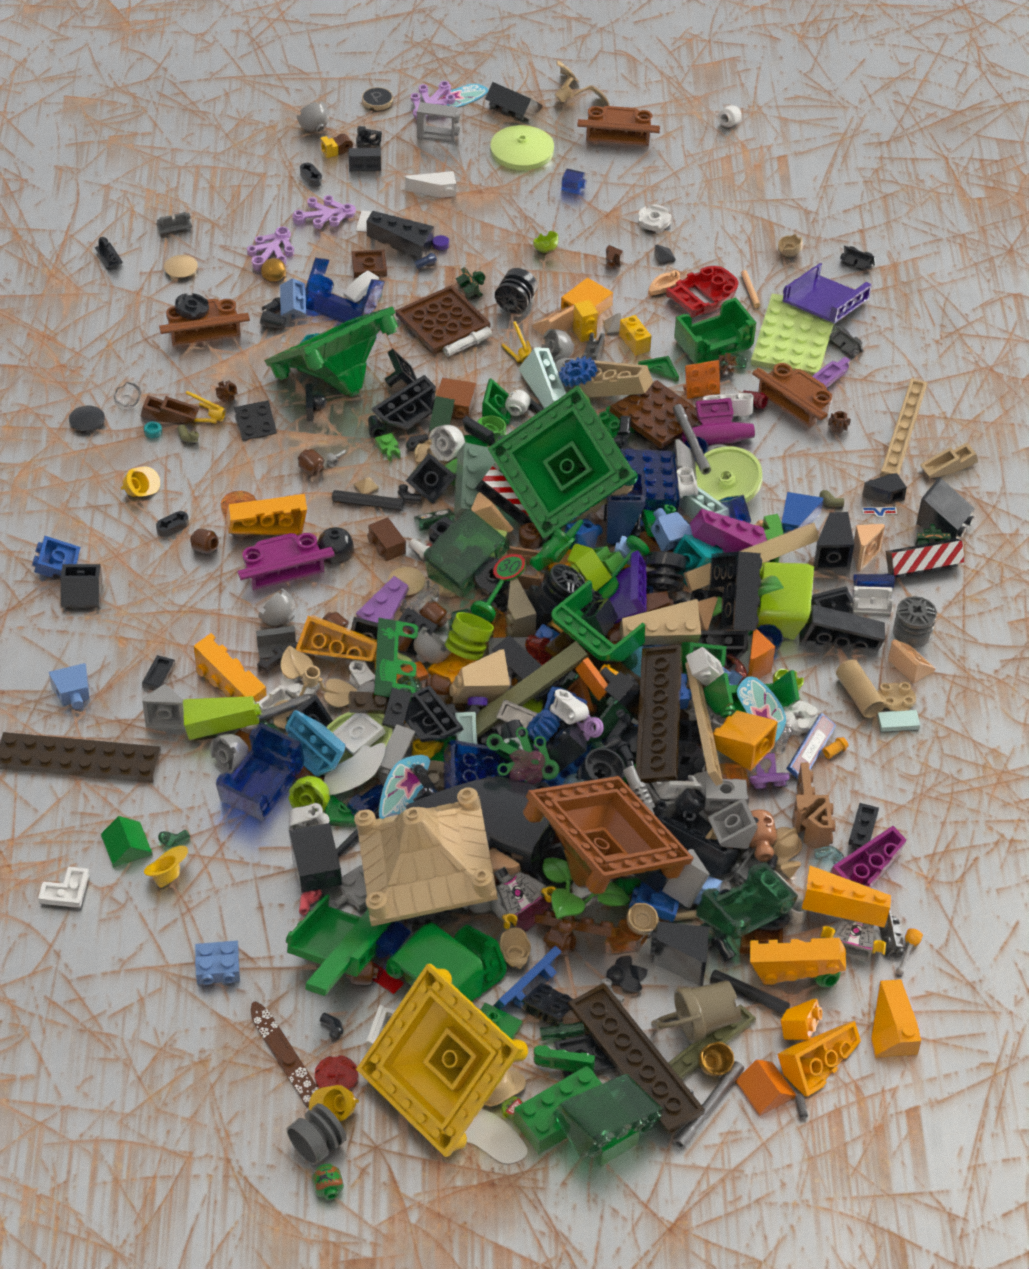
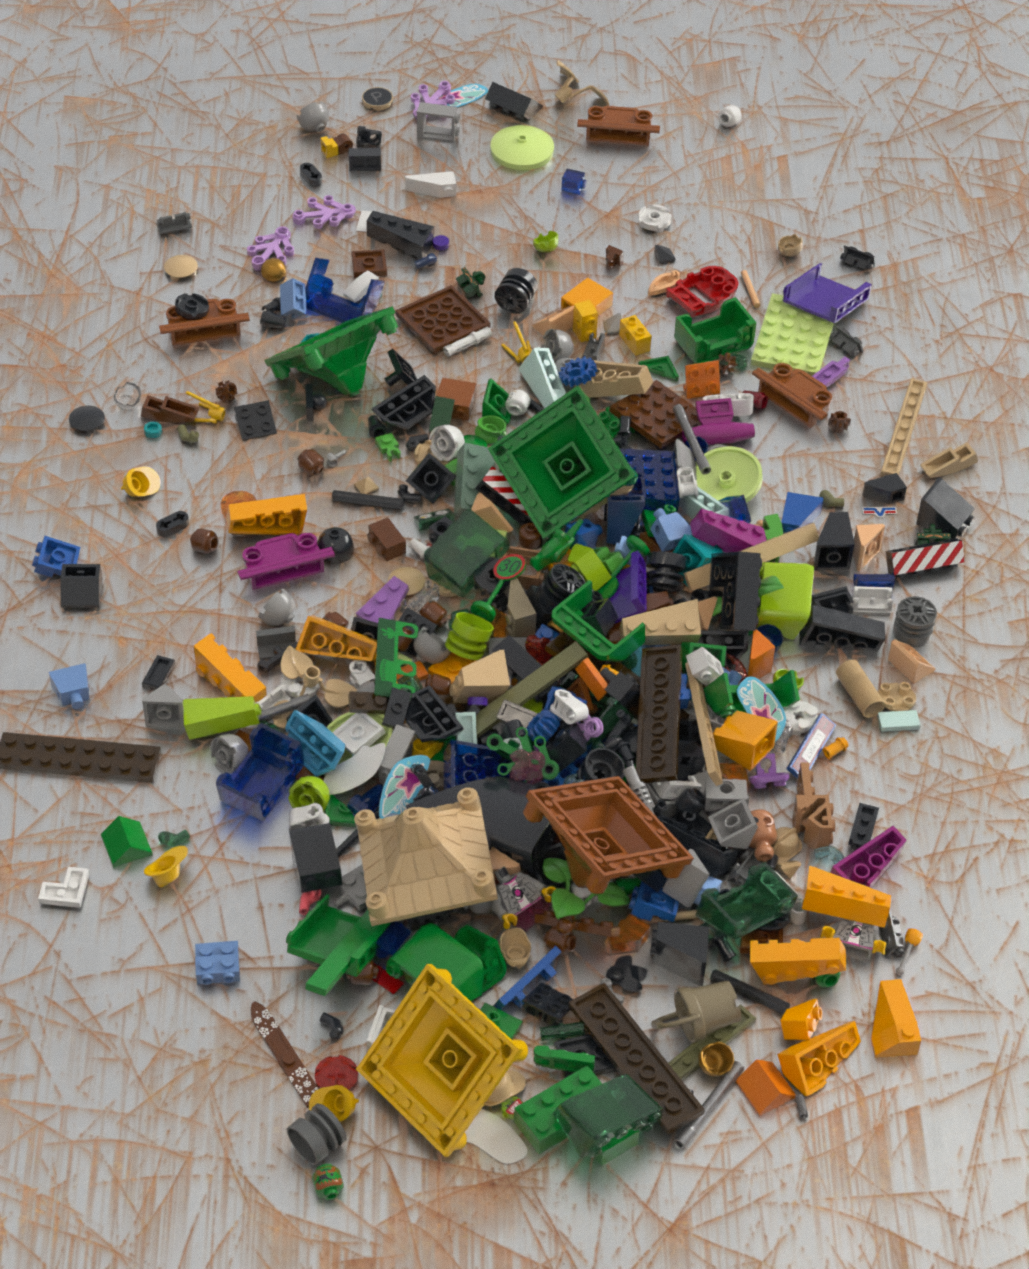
(107, 253): black hinge -> none
(478, 431): black tile -> none
(642, 918): tan hair -> none

